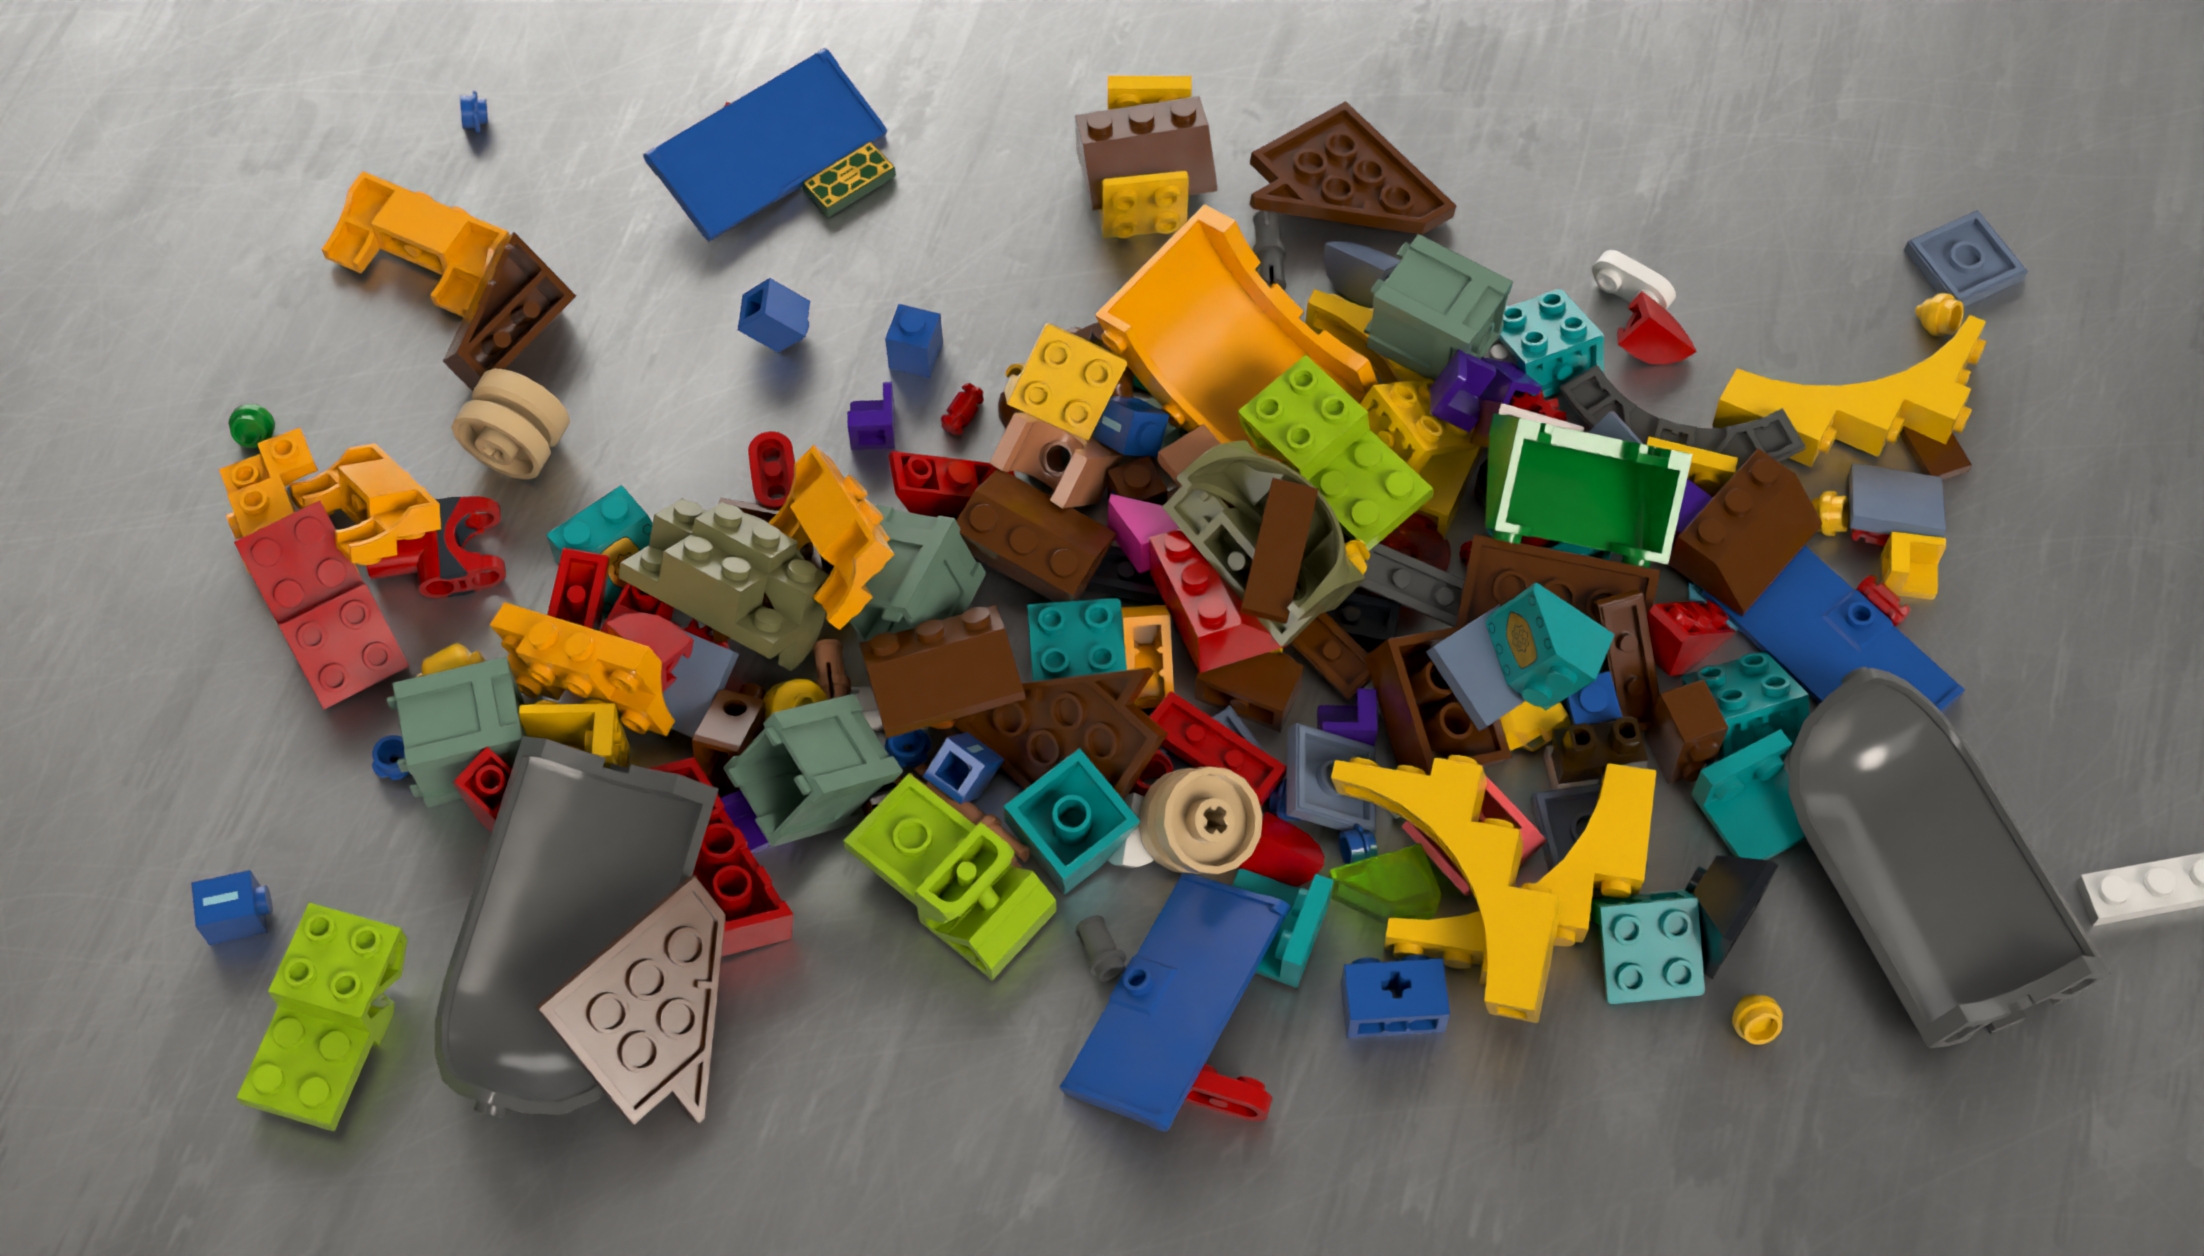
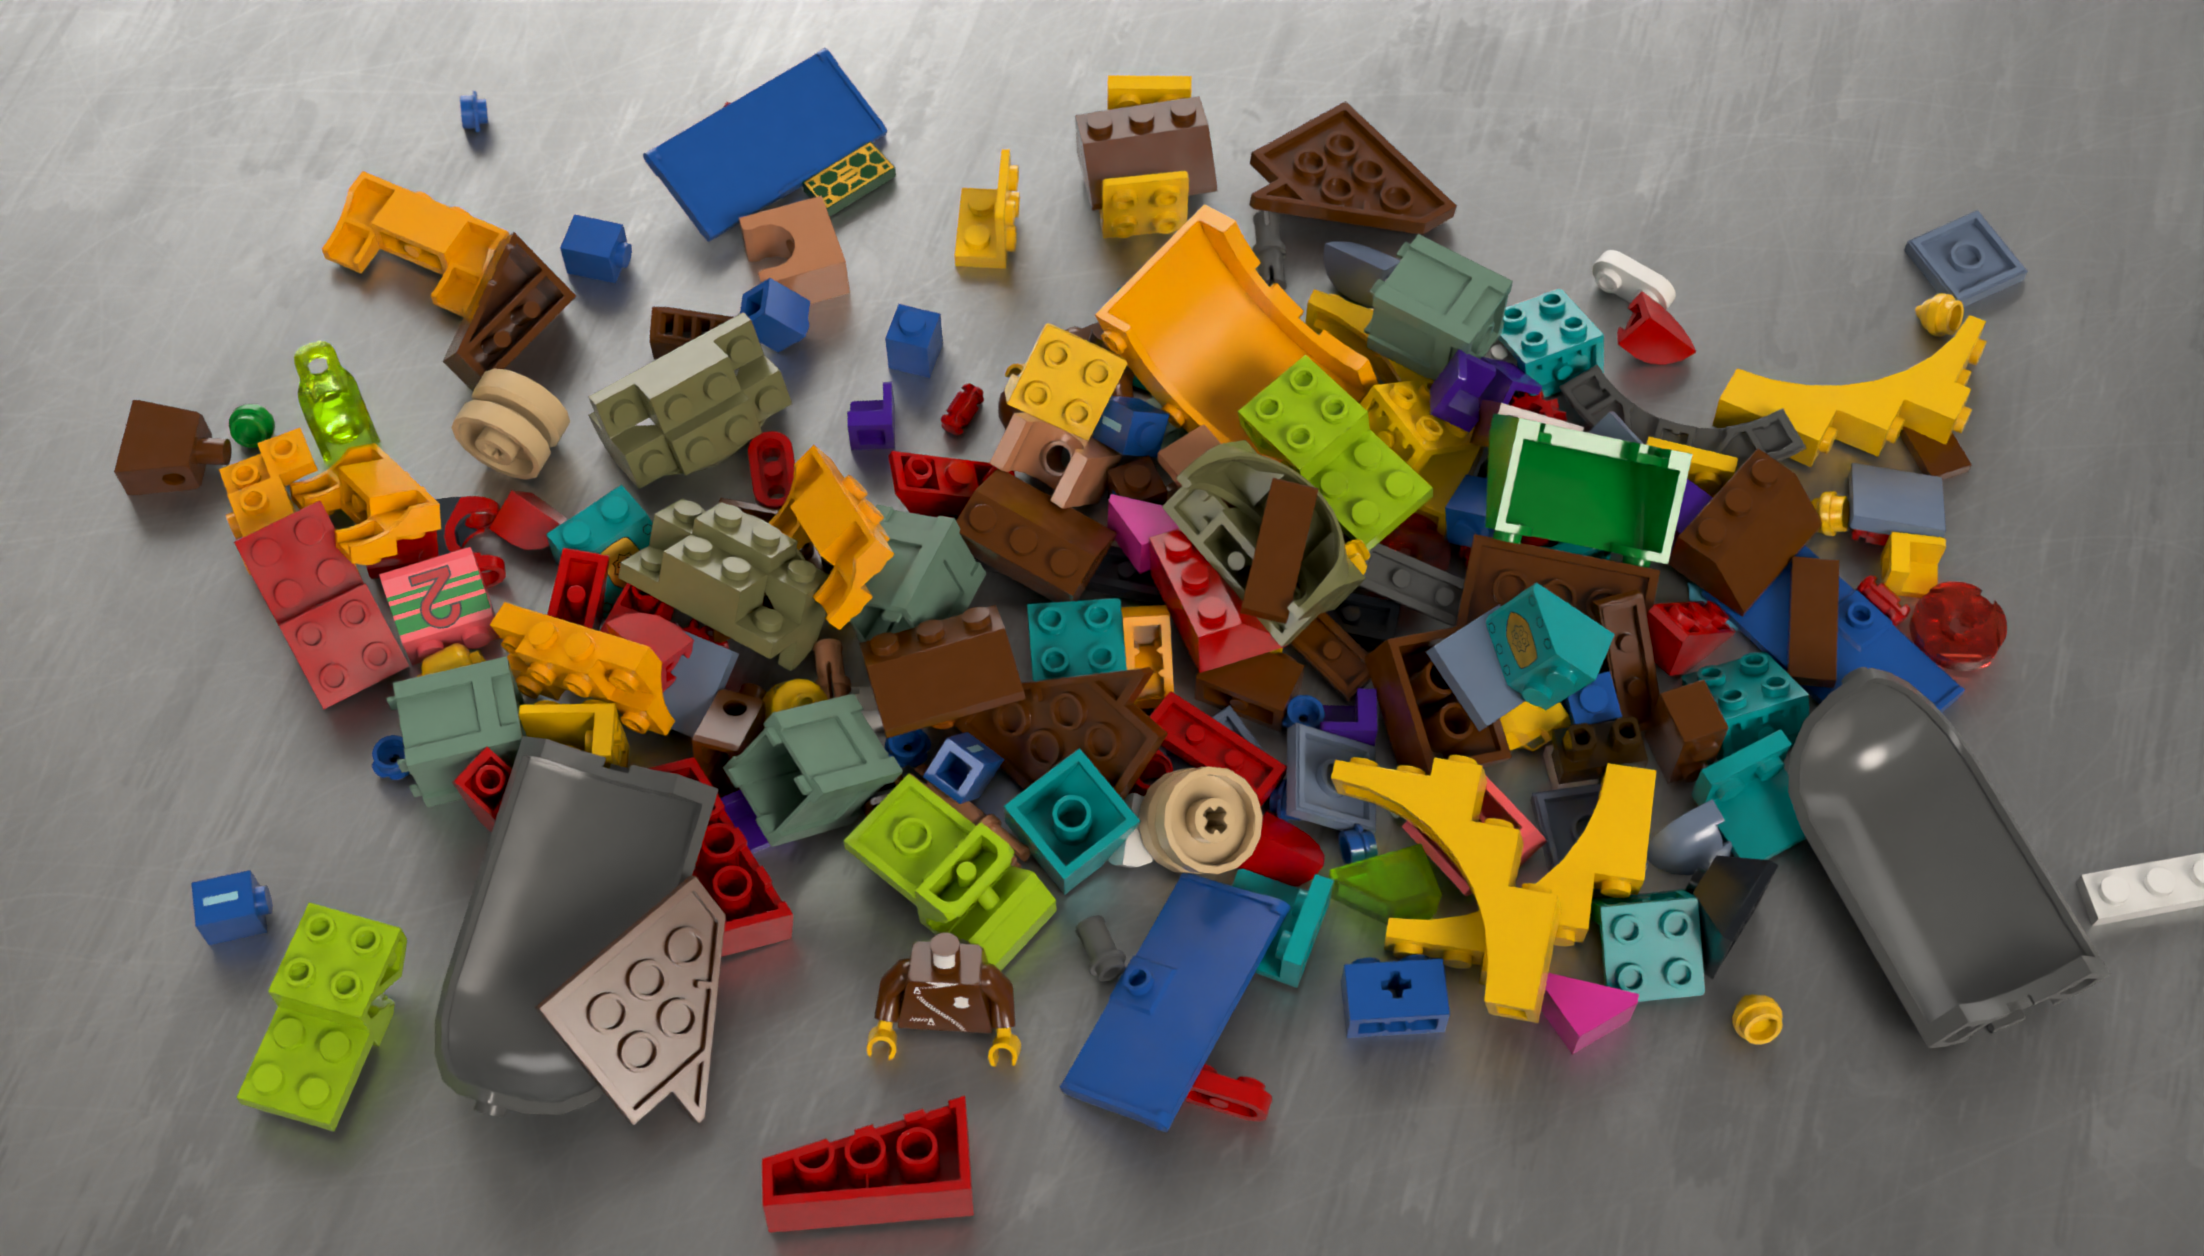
(166, 450): none -> reddish brown torso
(331, 400): none -> clear neon green piece
(440, 604): none -> slope
(526, 520): none -> red brick
(595, 249): none -> blue brick
(678, 321): none -> reddish brown slope
(695, 403): none -> olive piece
(808, 241): none -> nougat piece
(875, 1176): none -> red wedge
(946, 990): none -> reddish brown torso
(988, 220): none -> yellow bracket
(1304, 706): none -> blue plate
(1467, 511): none -> blue brick
(1585, 1010): none -> dark pink slope
(1689, 841): none -> sand blue brick
(1813, 621): none -> reddish brown tile
(1953, 650): none -> clear red plate

